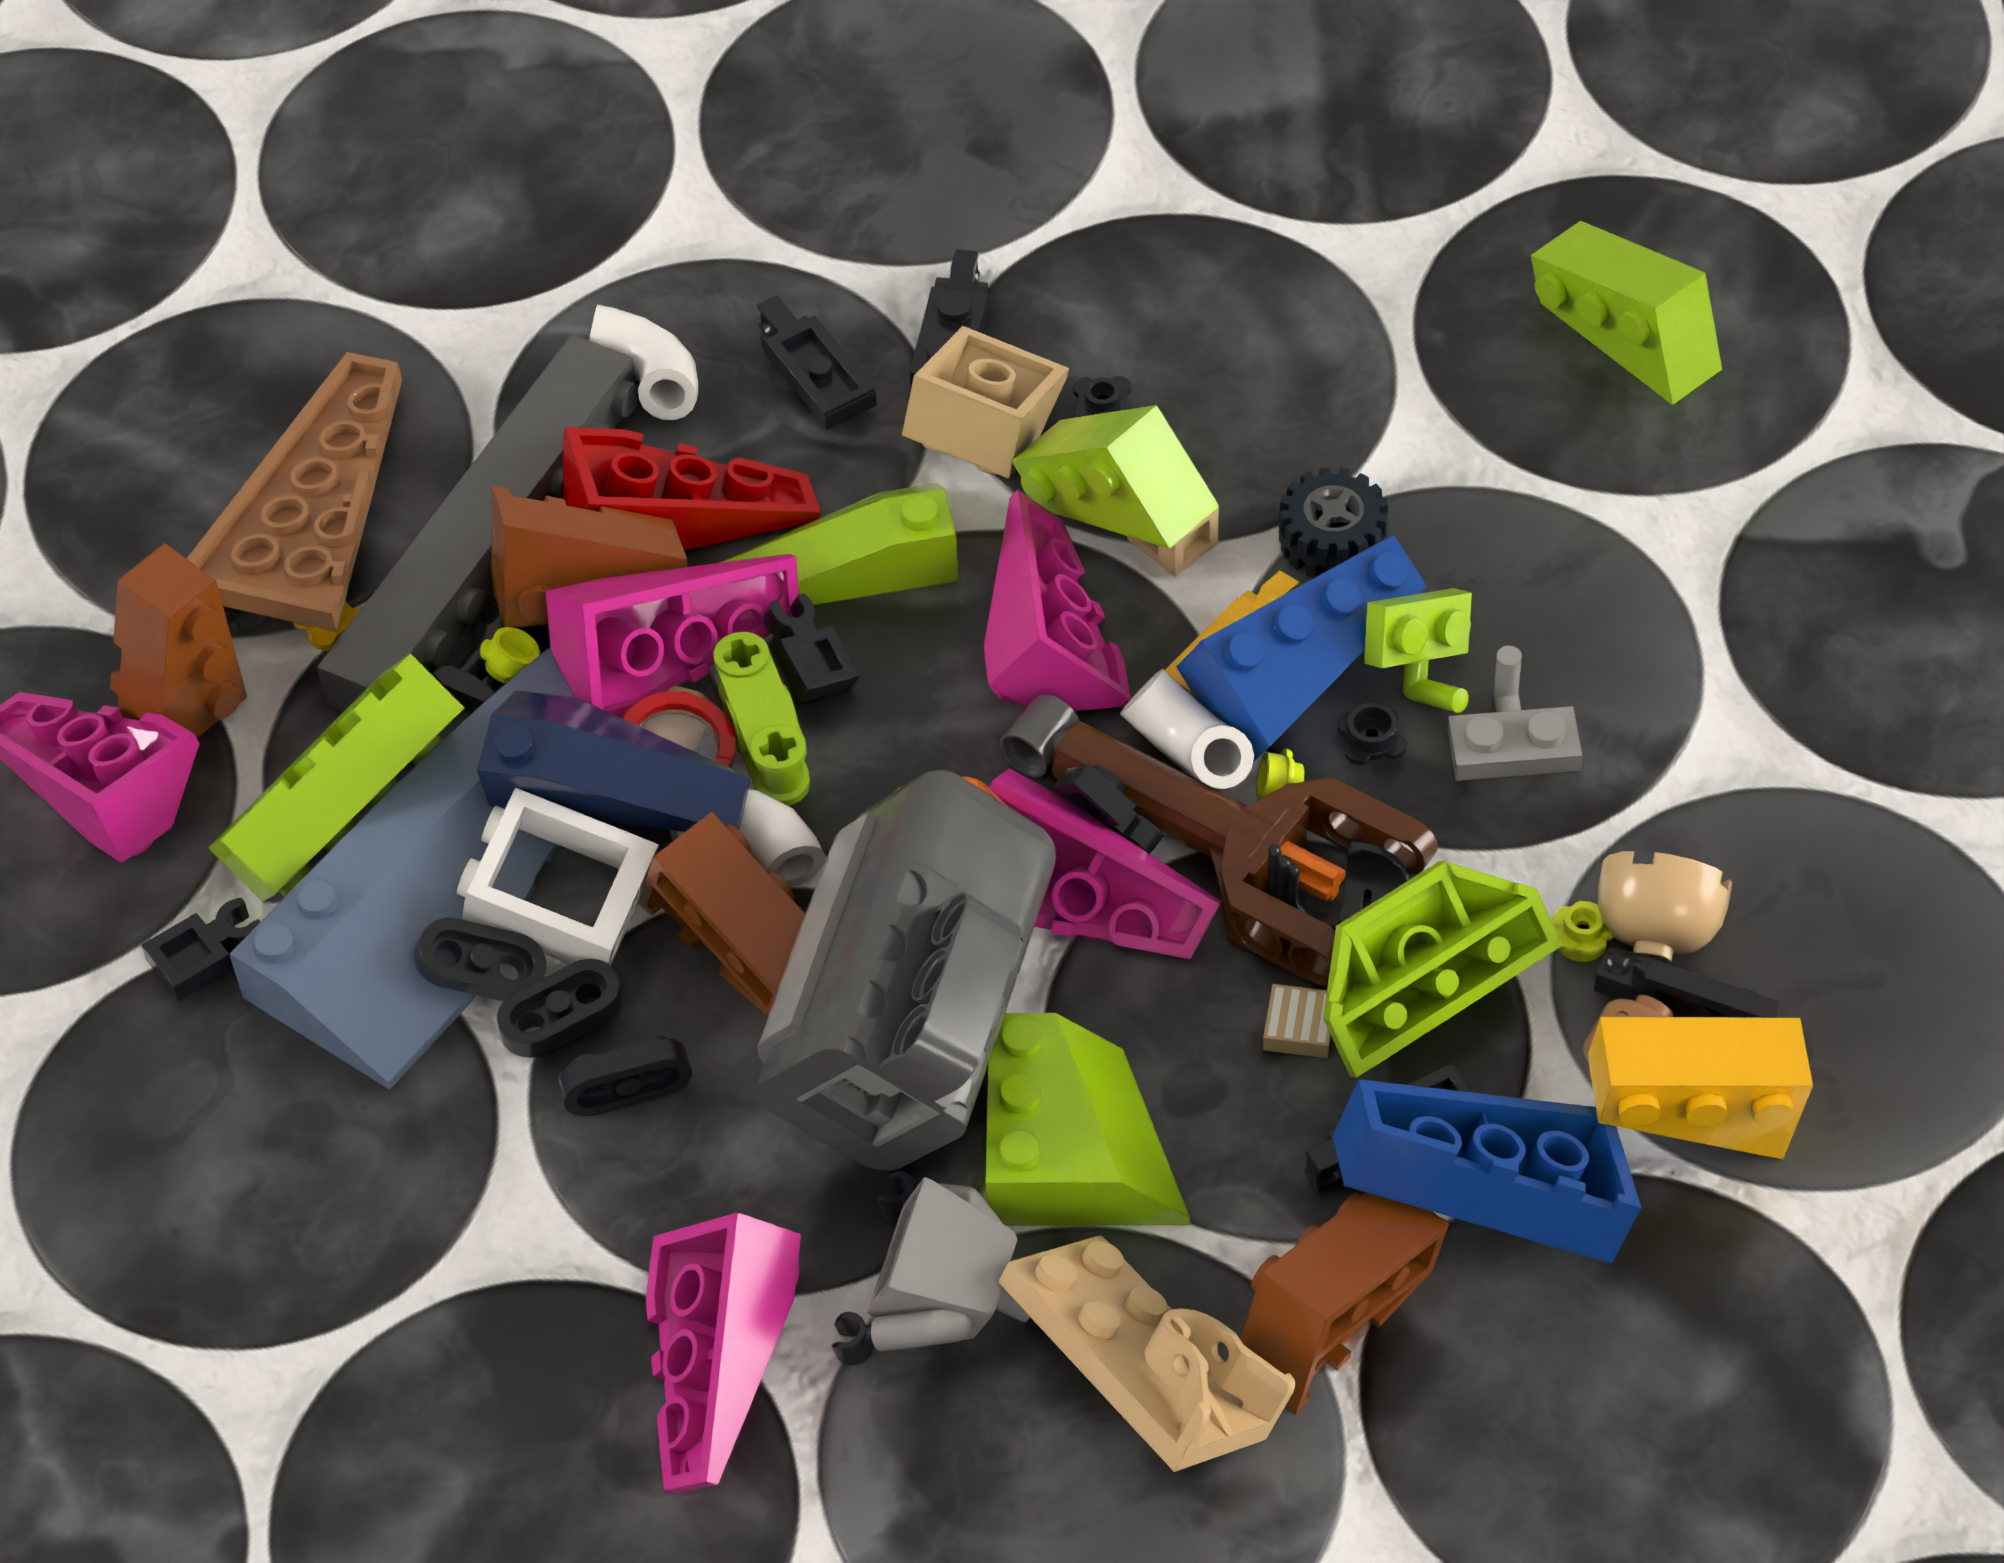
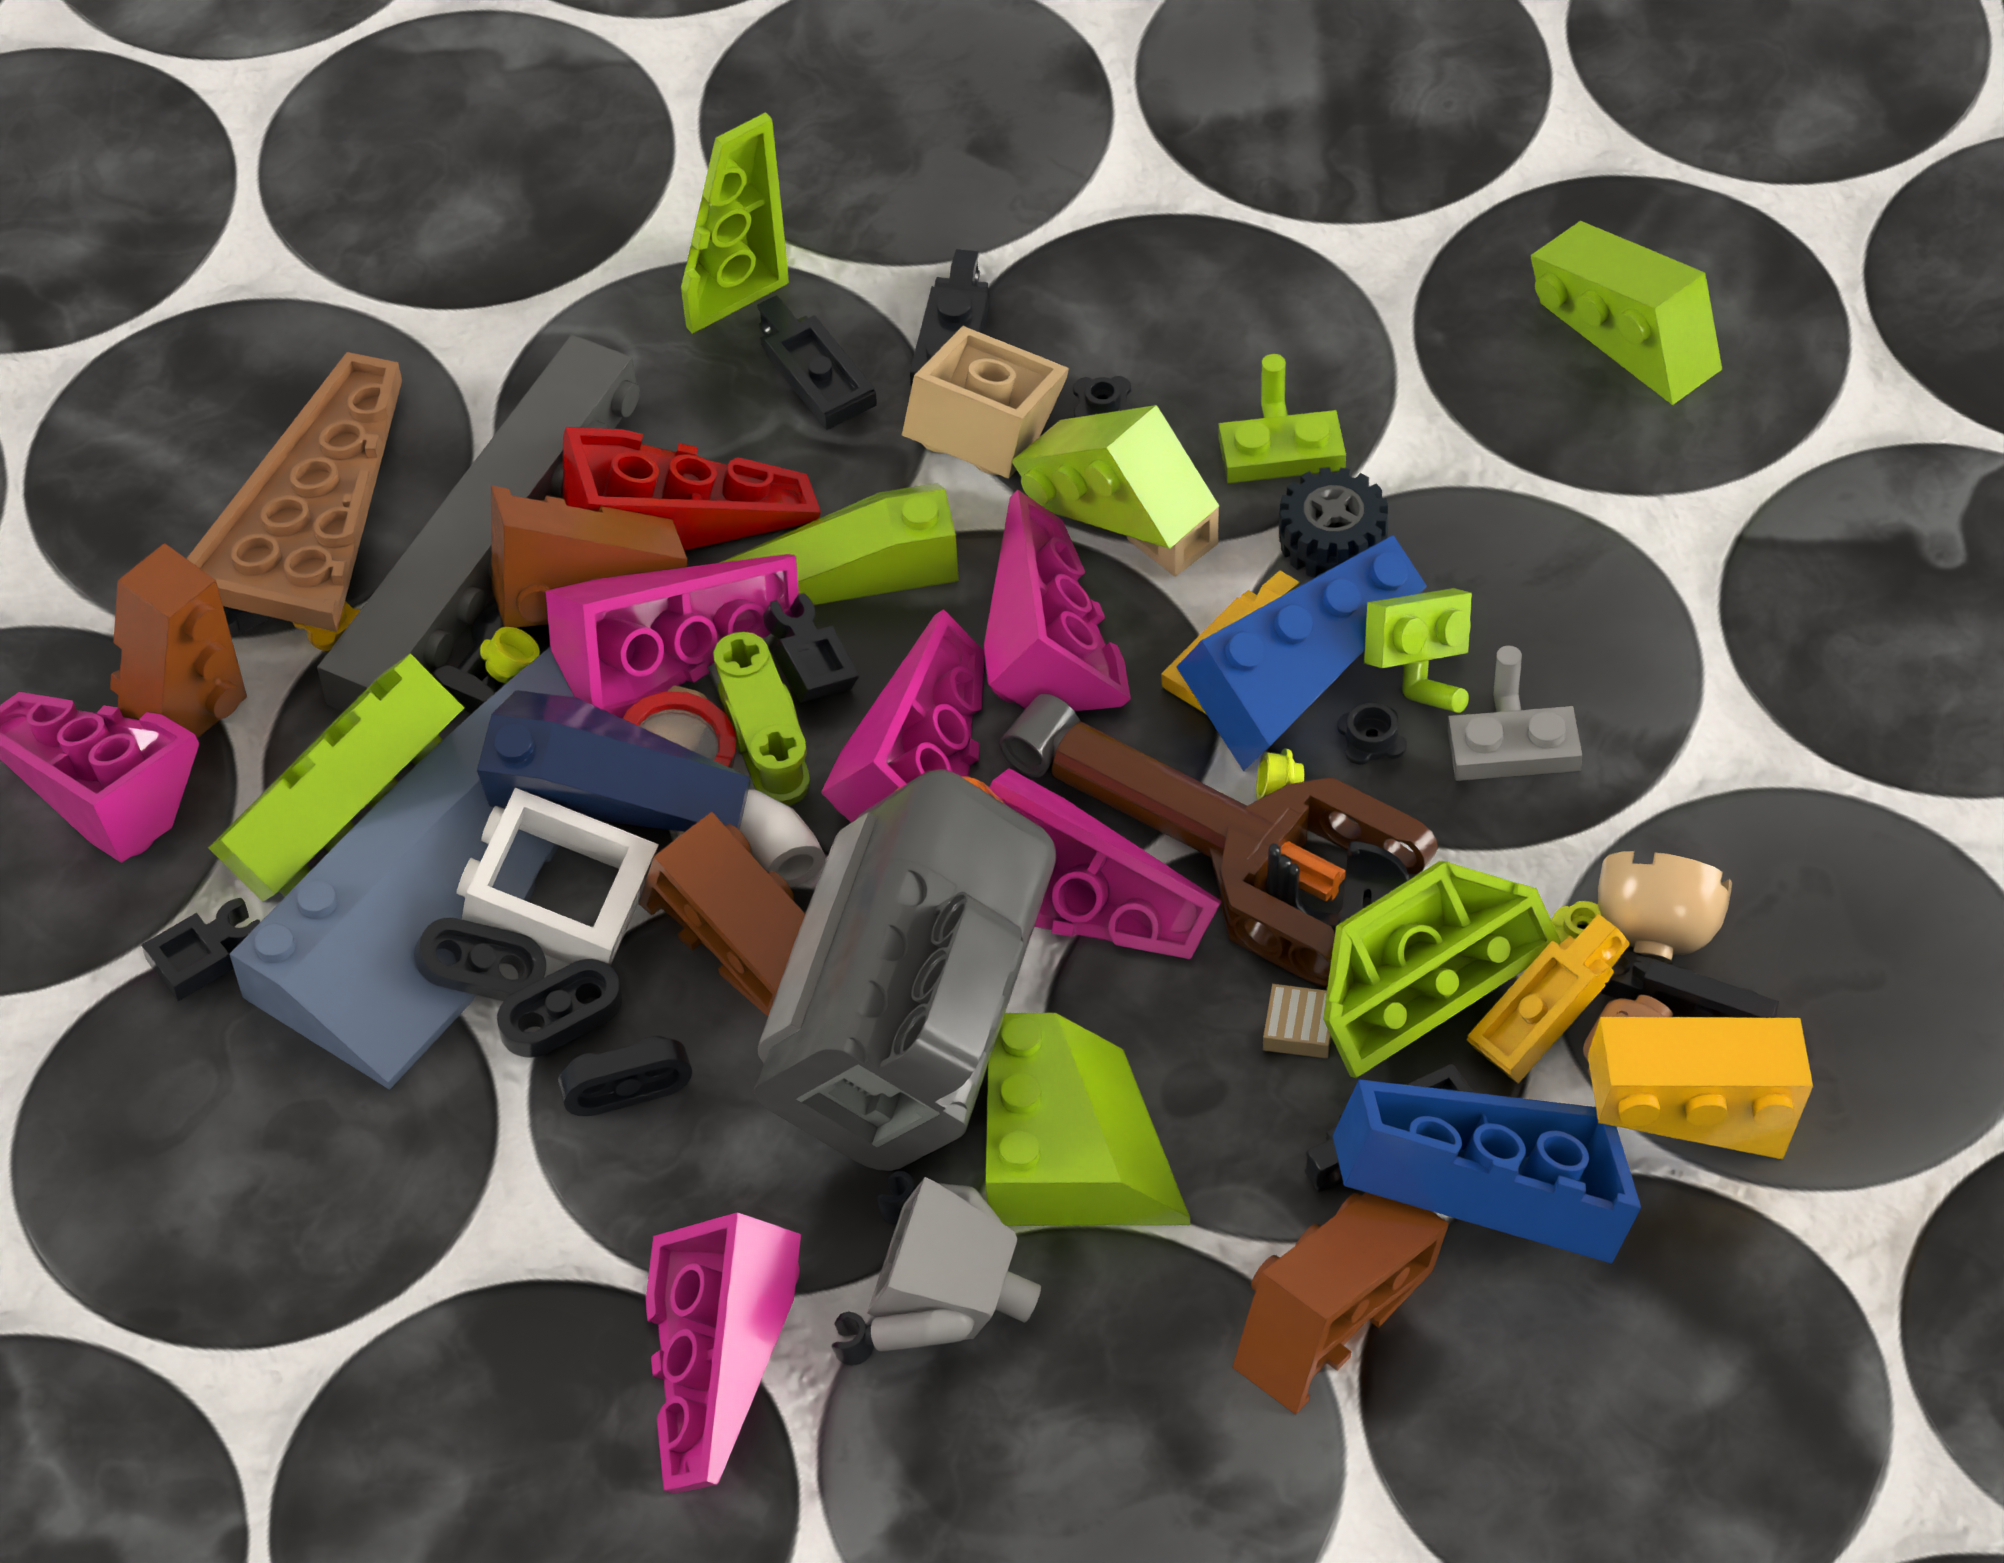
(660, 361): white cylinder -> none
(738, 228): none -> lime wedge
(916, 721): none -> dark pink wedge
(1101, 796): black plate -> none
(1145, 1357): tan plate -> none
(1189, 733): white cylinder -> none
(1280, 442): none -> lime plate
(1548, 998): none -> yellow hinge

